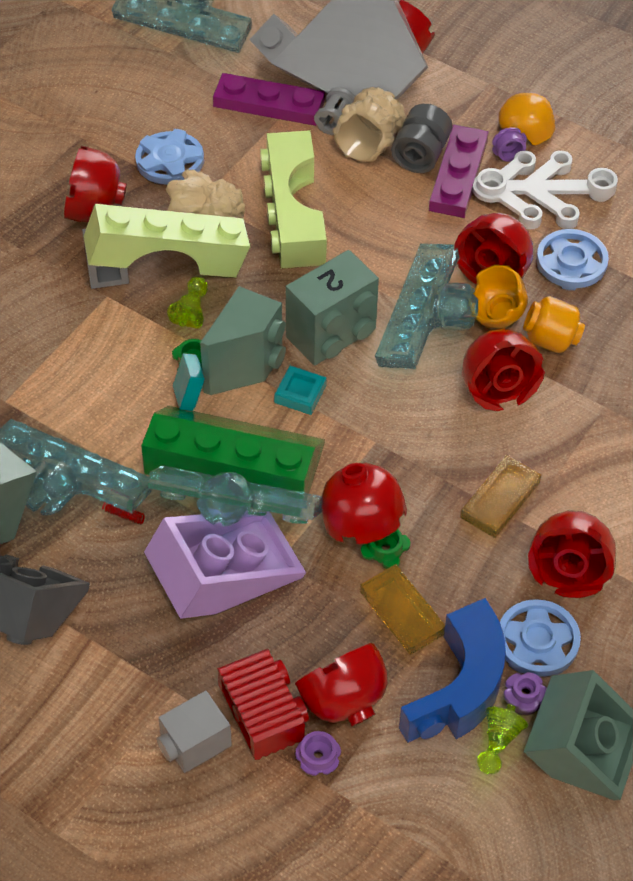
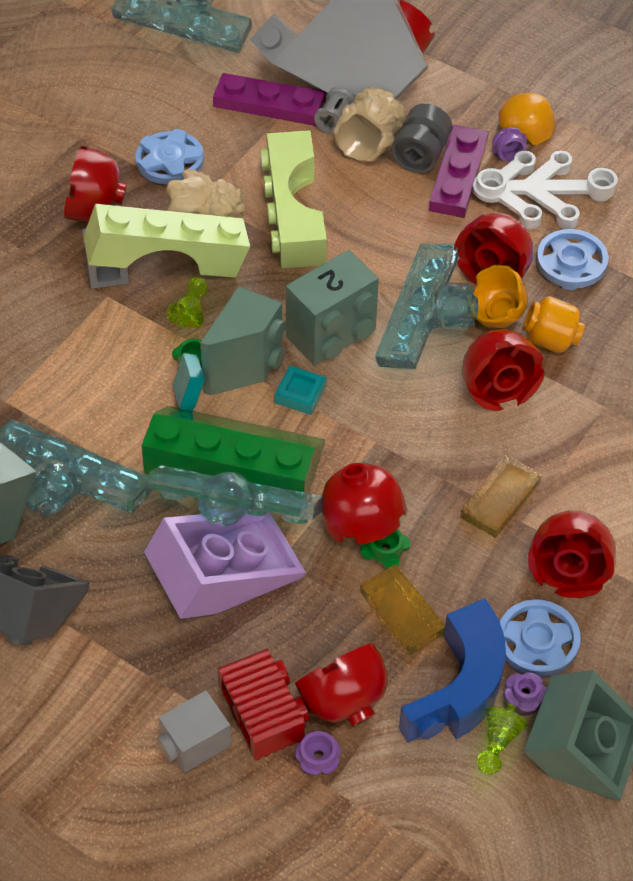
(134, 517): red leg -> none

